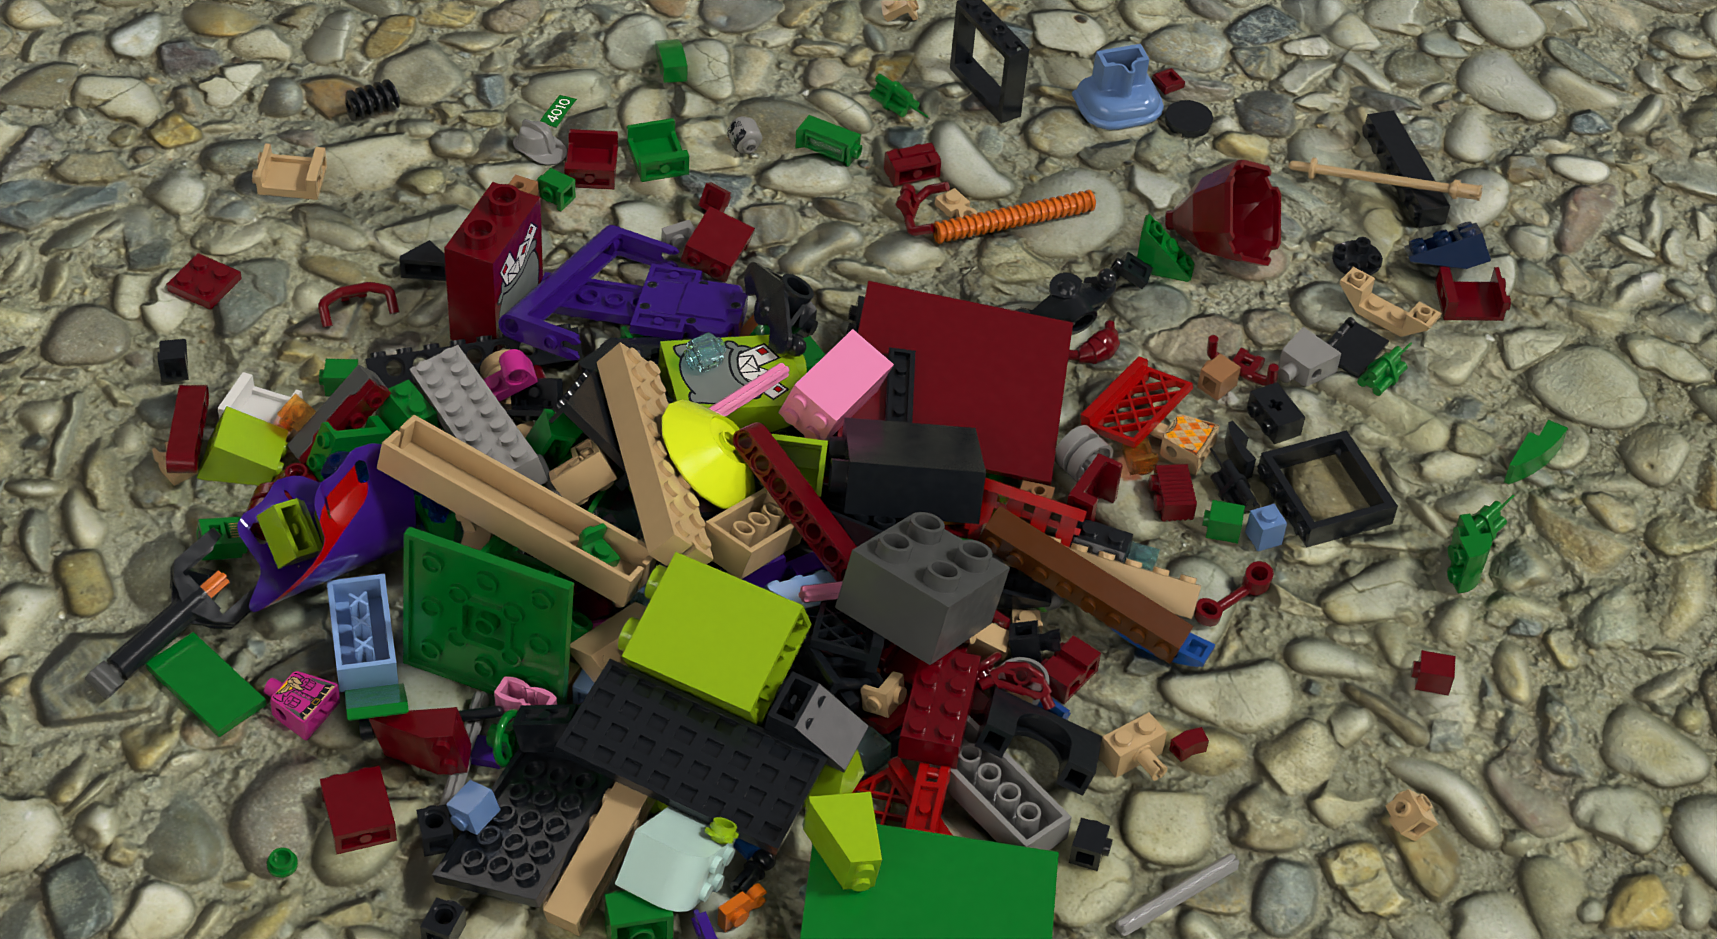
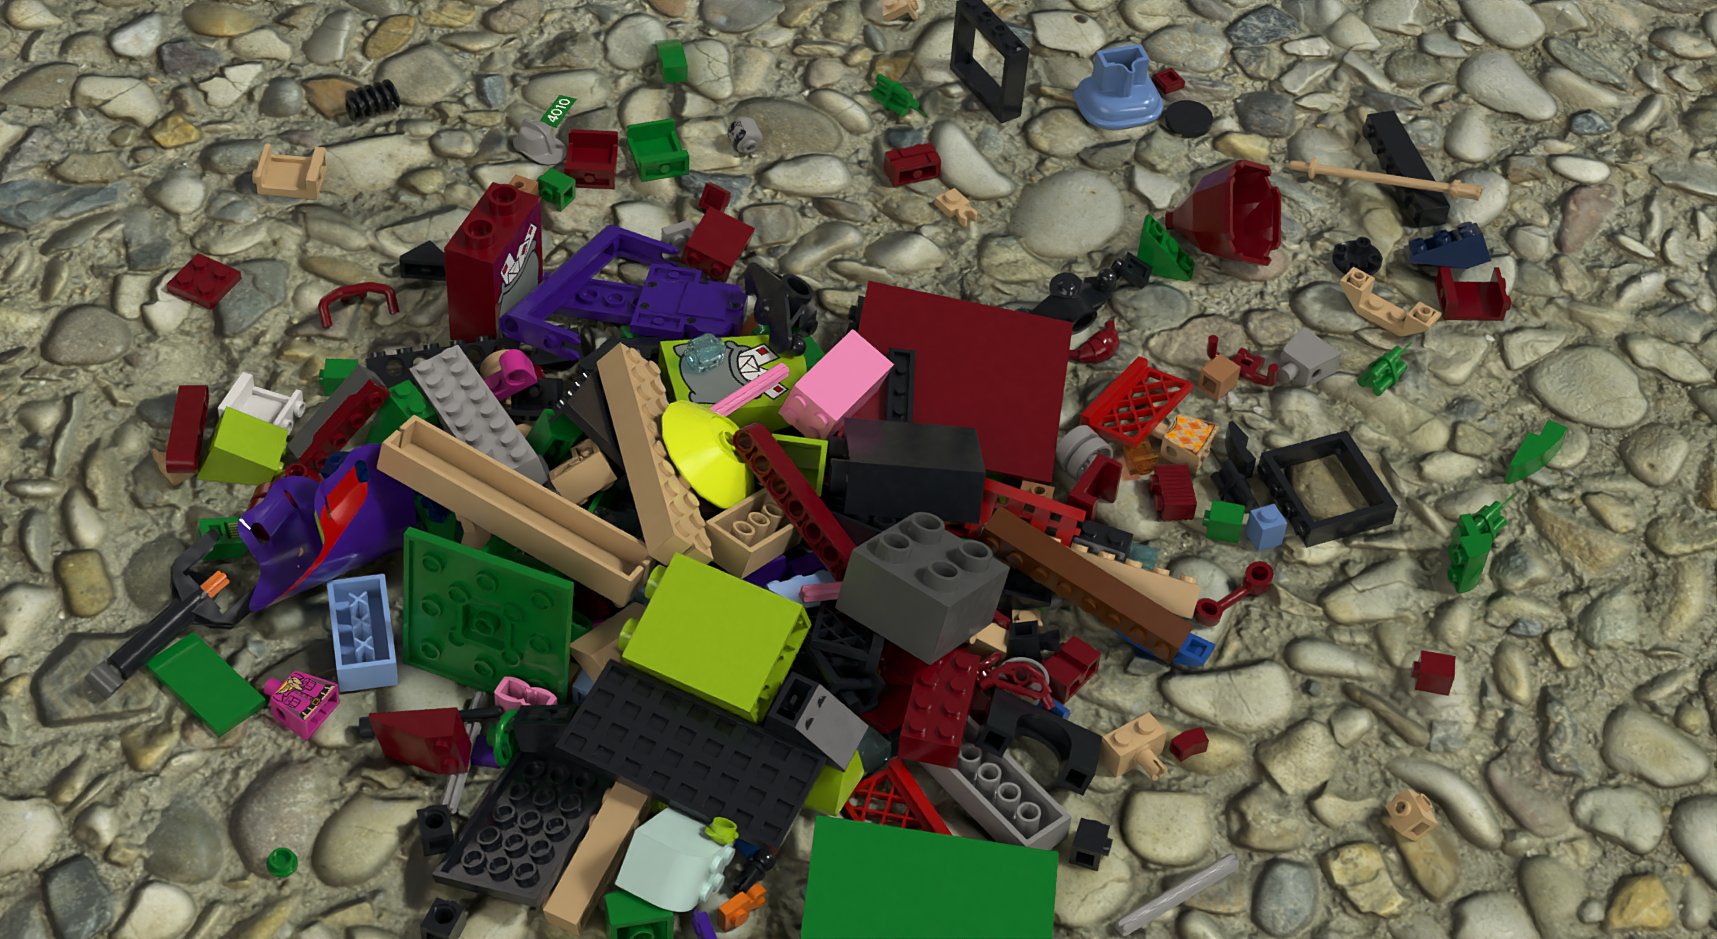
(173, 360): black bracket -> none
(290, 532): lime slope -> none
(295, 413): clear orange brick -> none
(331, 441): green panel -> none
(358, 809): dark red panel -> none
(376, 701): green tile -> none
(473, 807): medium blue brick -> none
(592, 542): green bracket -> none
(829, 139): green window -> none
(845, 837): lime slope -> none
(886, 697): tan bracket -> none
(909, 202): dark red piece -> none
(928, 798): red plate -> none
(1012, 216): orange piece -> none
(1275, 413): black brick -> none
(1357, 346): black piece -> none

